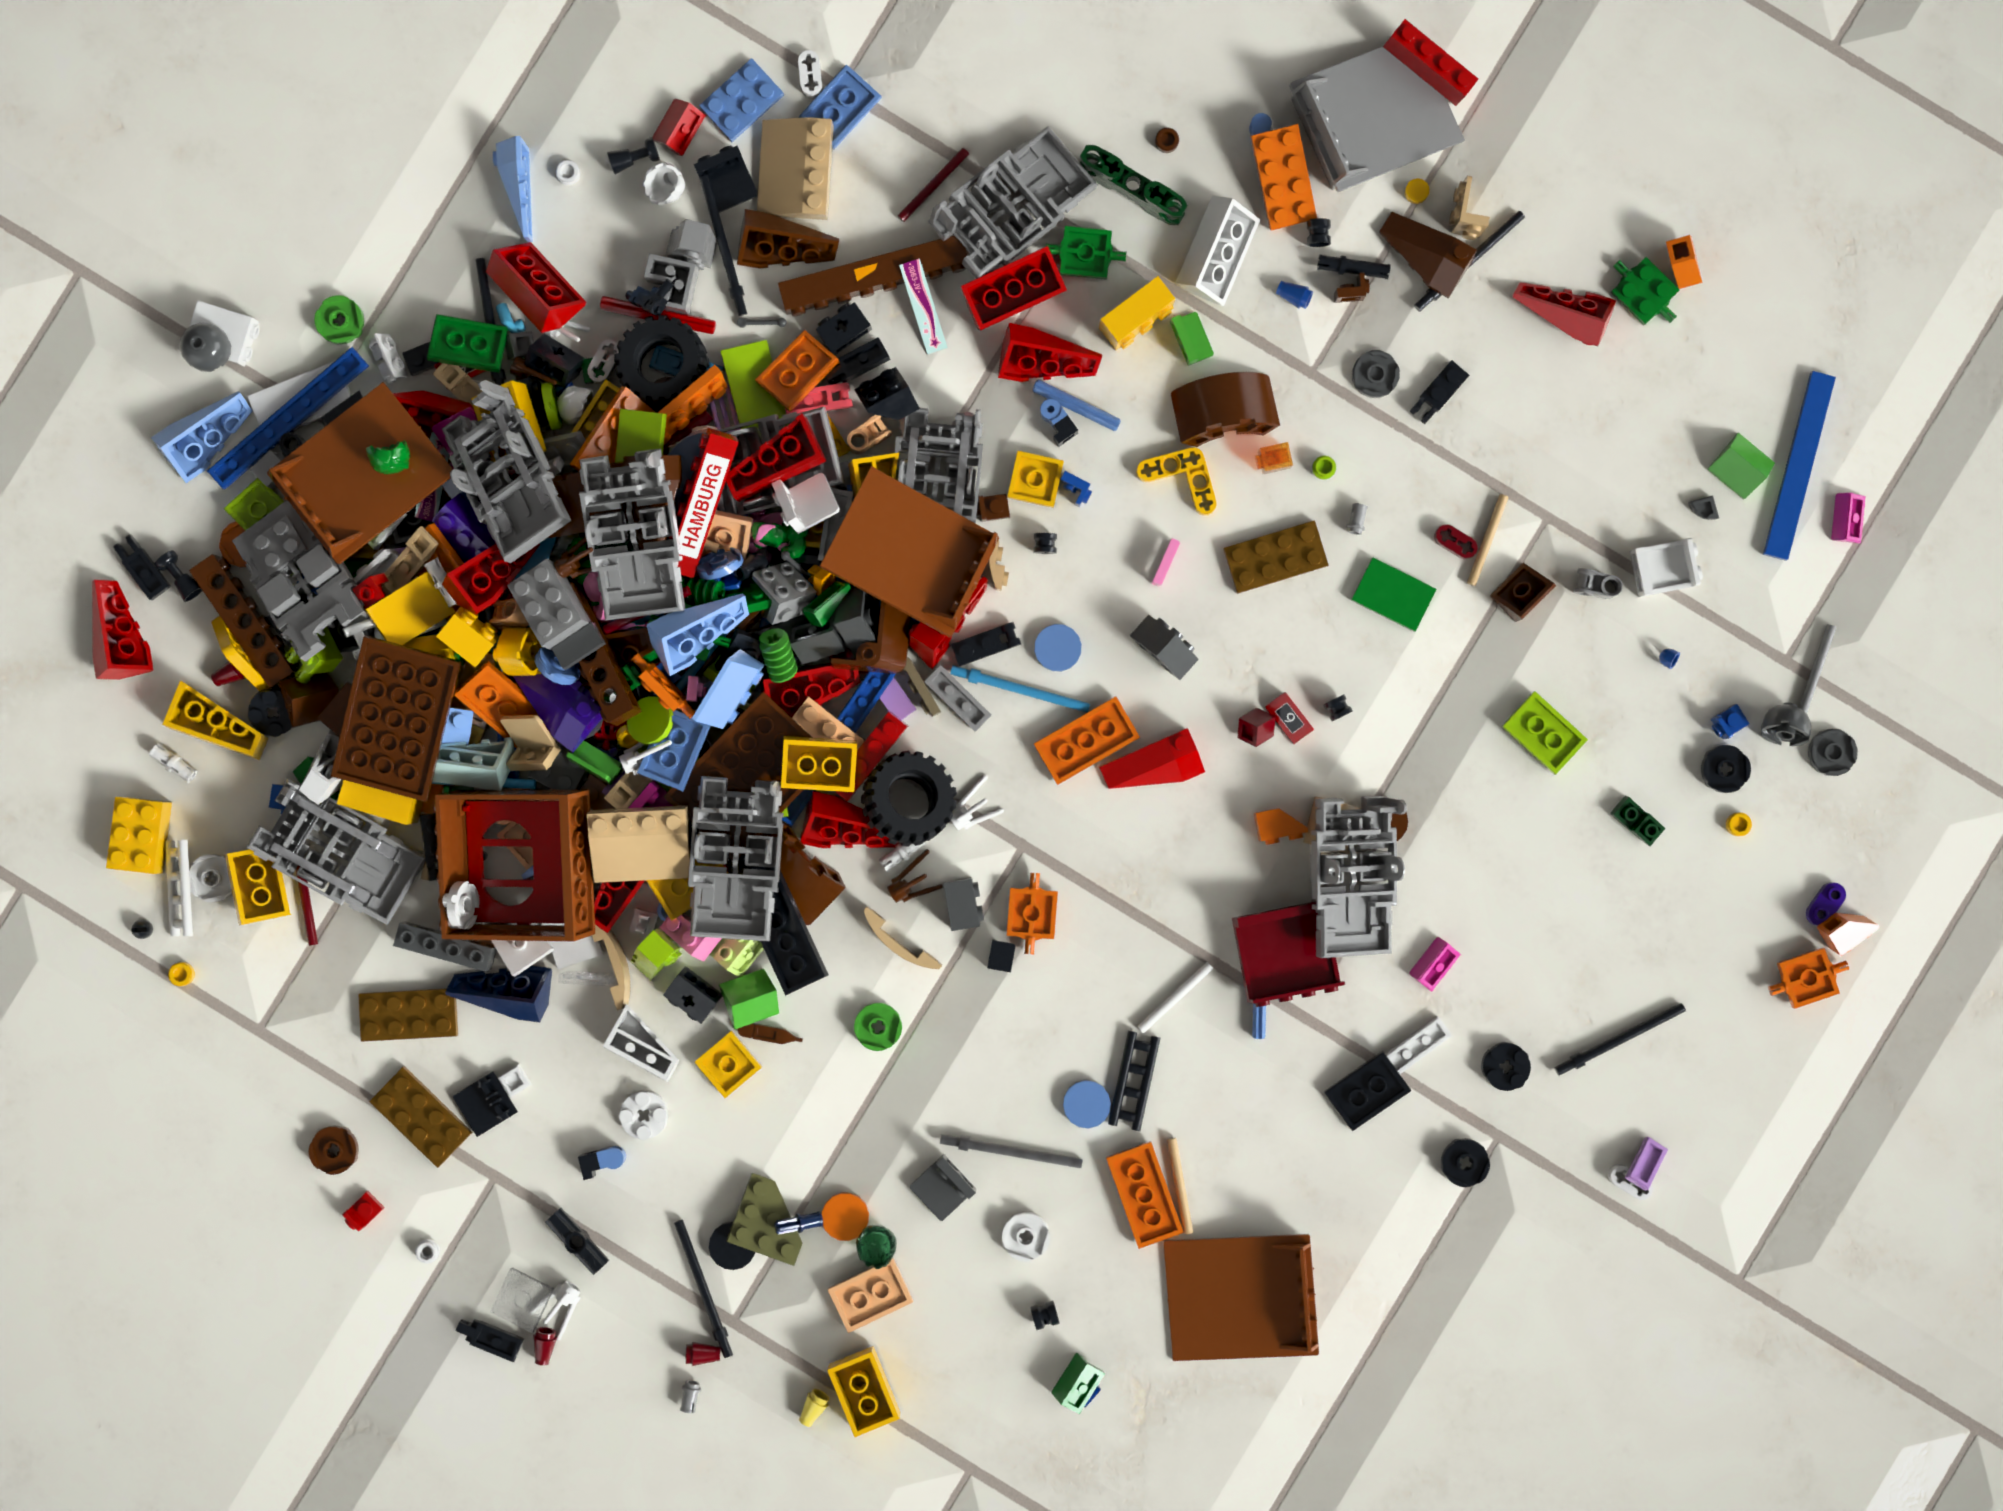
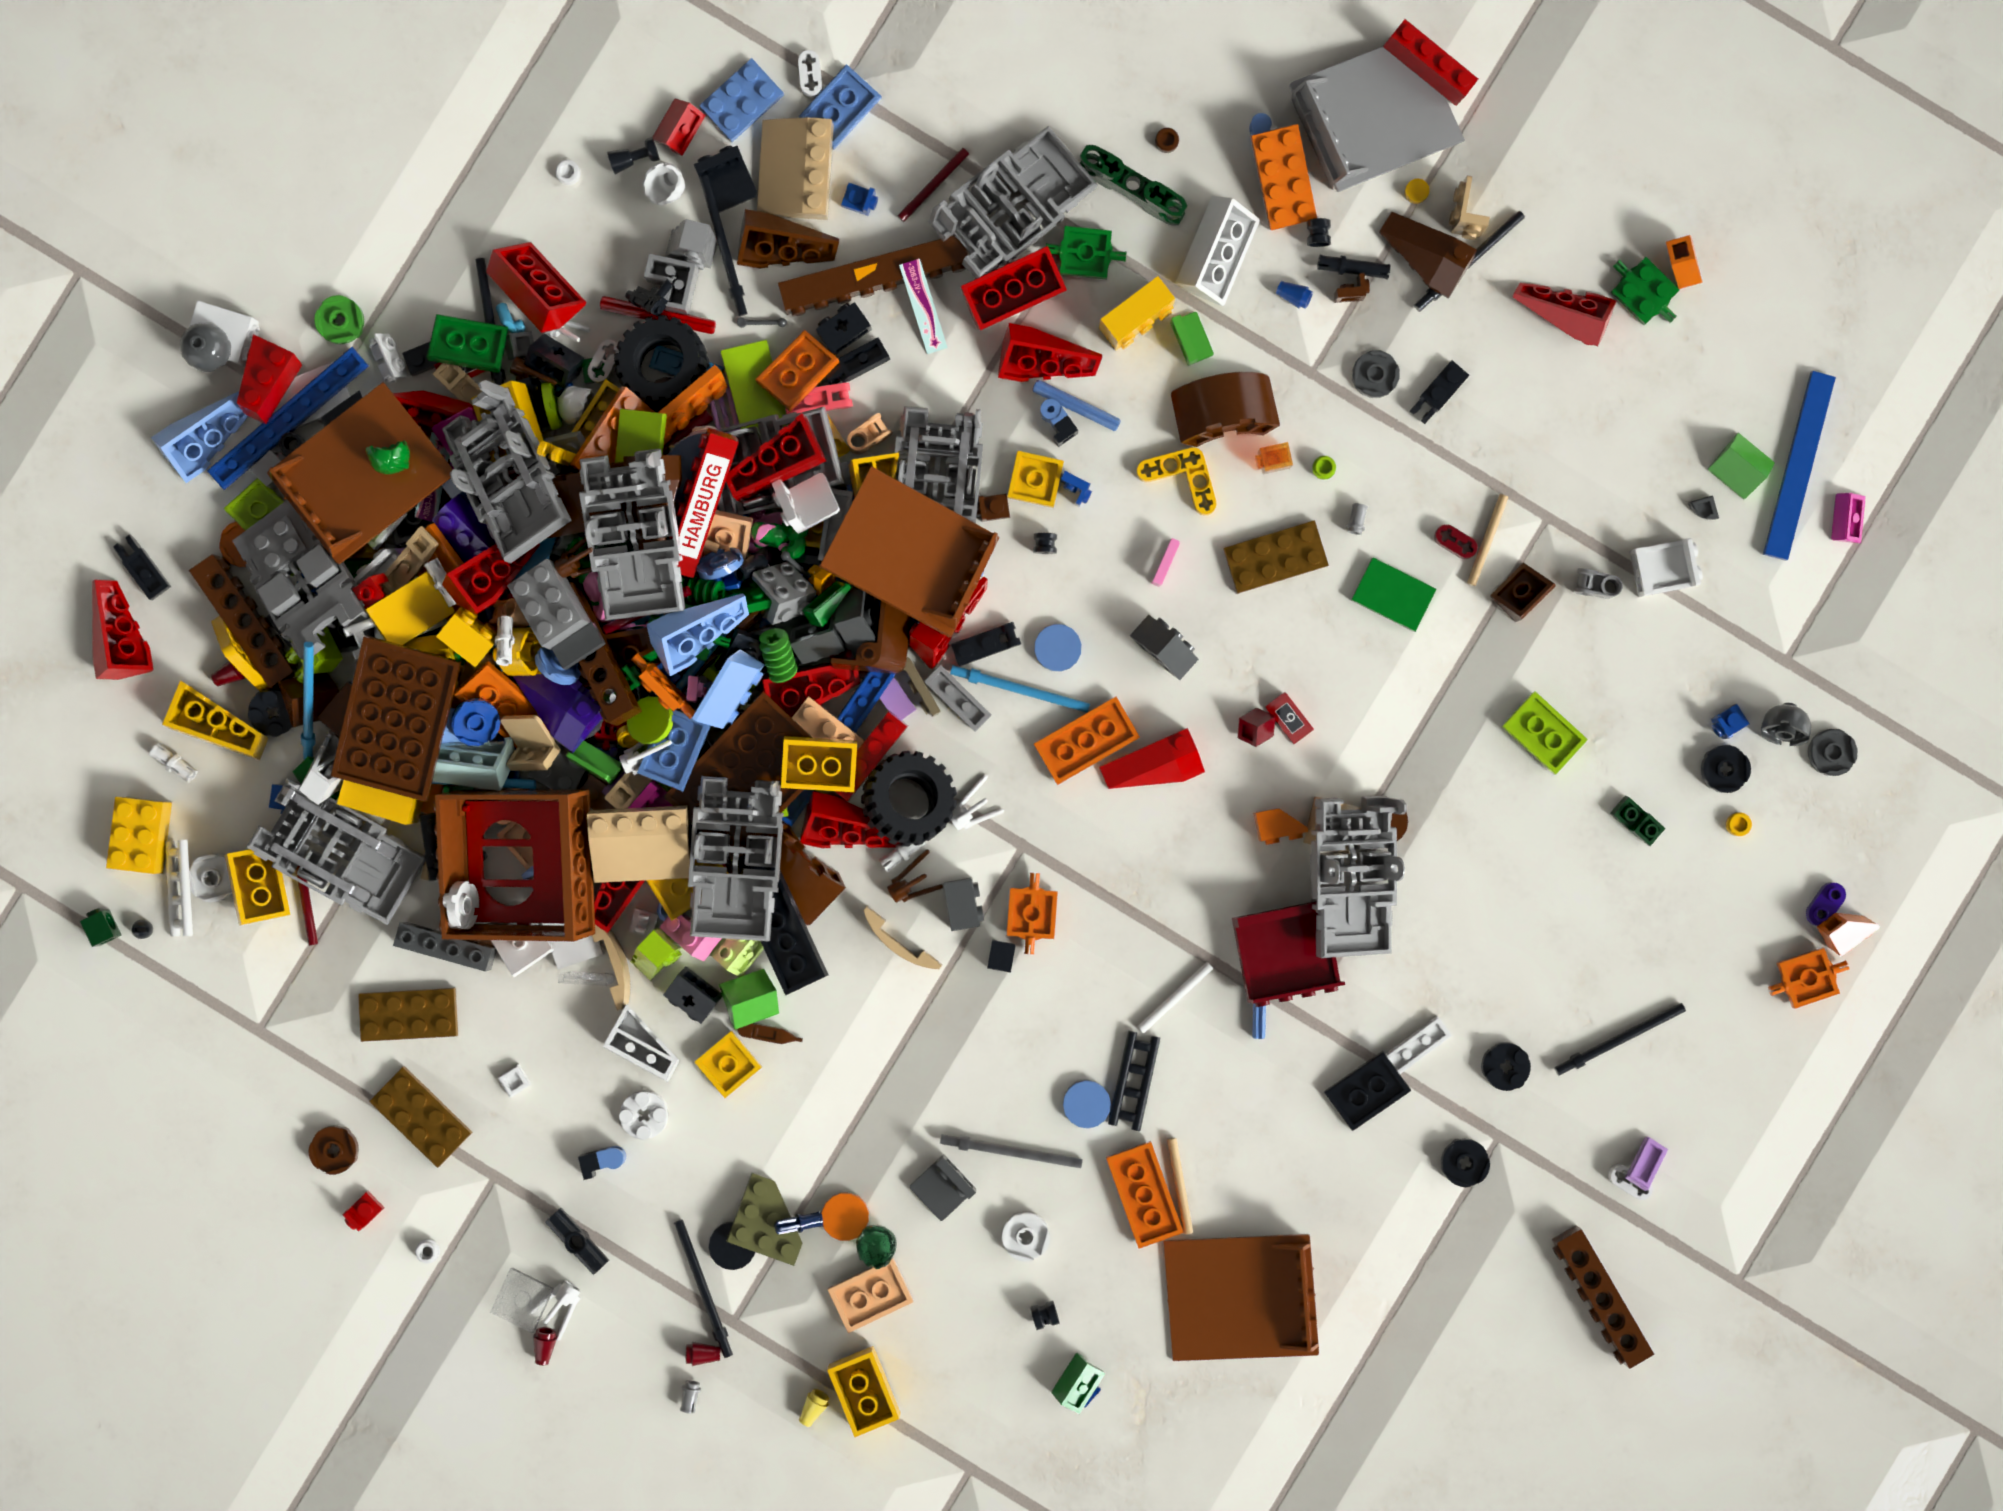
(100, 927): none -> dark green brick
(181, 974): yellow tile -> none
(185, 584): black piece -> none
(266, 378): none -> red wedge
(308, 738): none -> dark azure bar
(475, 722): none -> blue tile
(485, 1104): black hinge -> none
(491, 1339): black hinge -> none
(504, 640): none -> white pin
(514, 168): light blue wedge -> none
(516, 997): dark blue wedge -> none
(555, 453): none -> yellow hinge
(859, 199): none -> blue bracket
(885, 1038): bright green plate -> none
(887, 395): black slope -> none
(998, 575): tan slope -> none
(1337, 707): black wheel -> none
(1434, 963): dark pink slope -> none
(1637, 1348): none -> reddish brown brick
(1669, 657): blue hinge -> none
(1817, 667): light grey bar -> none

